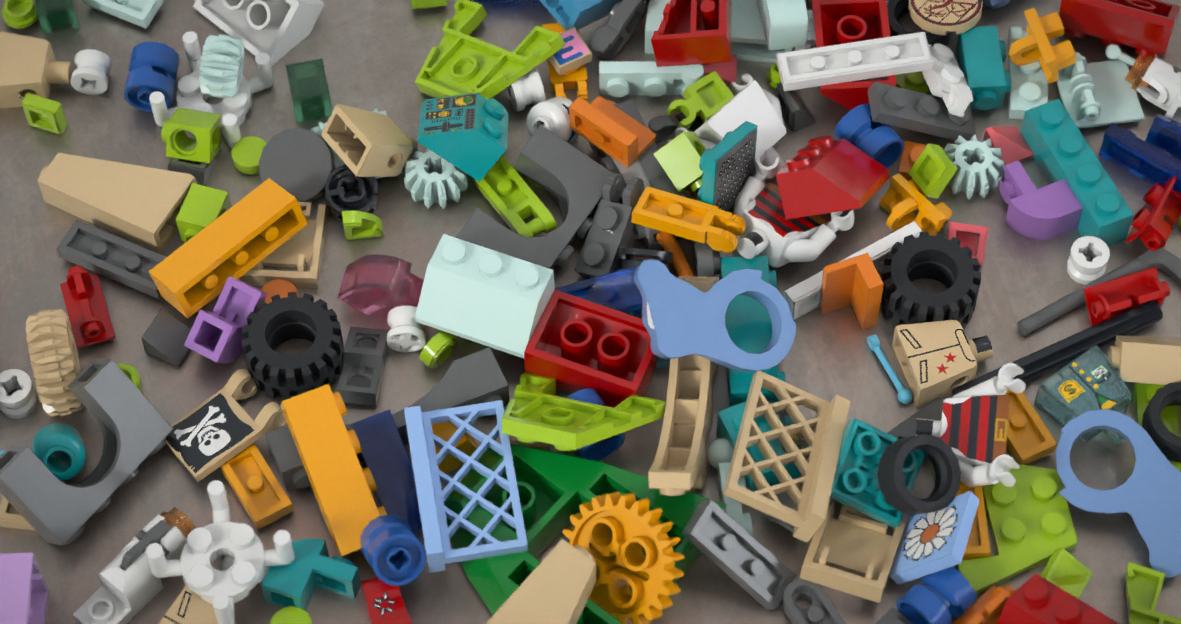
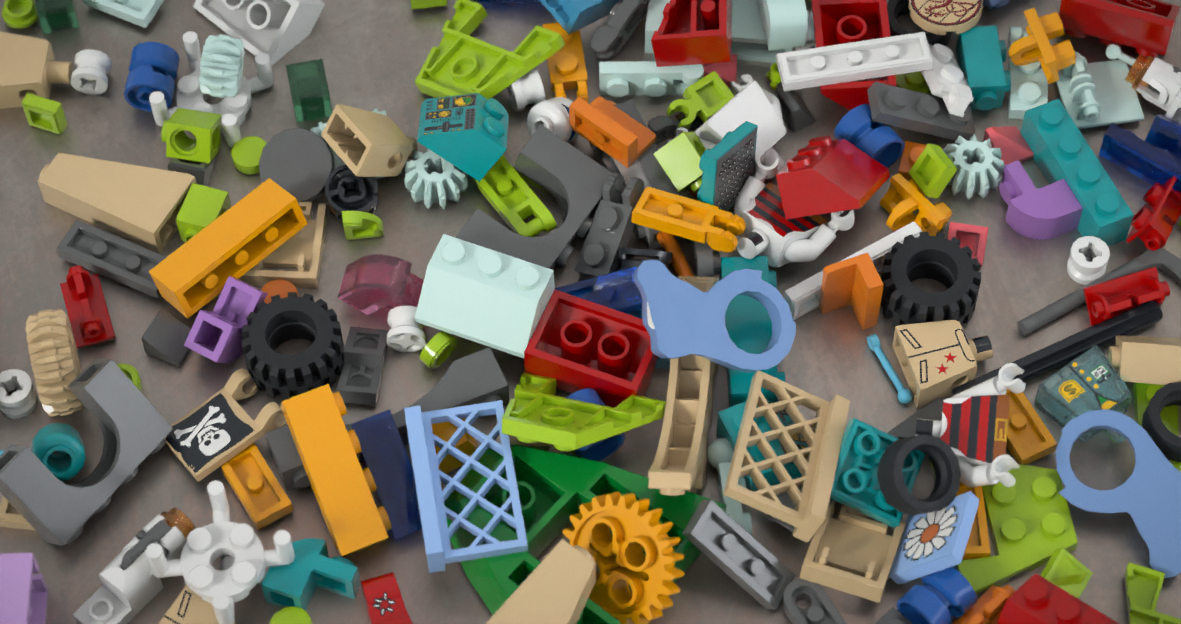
(393, 550): blue wheel -> none
(573, 54): tile -> none

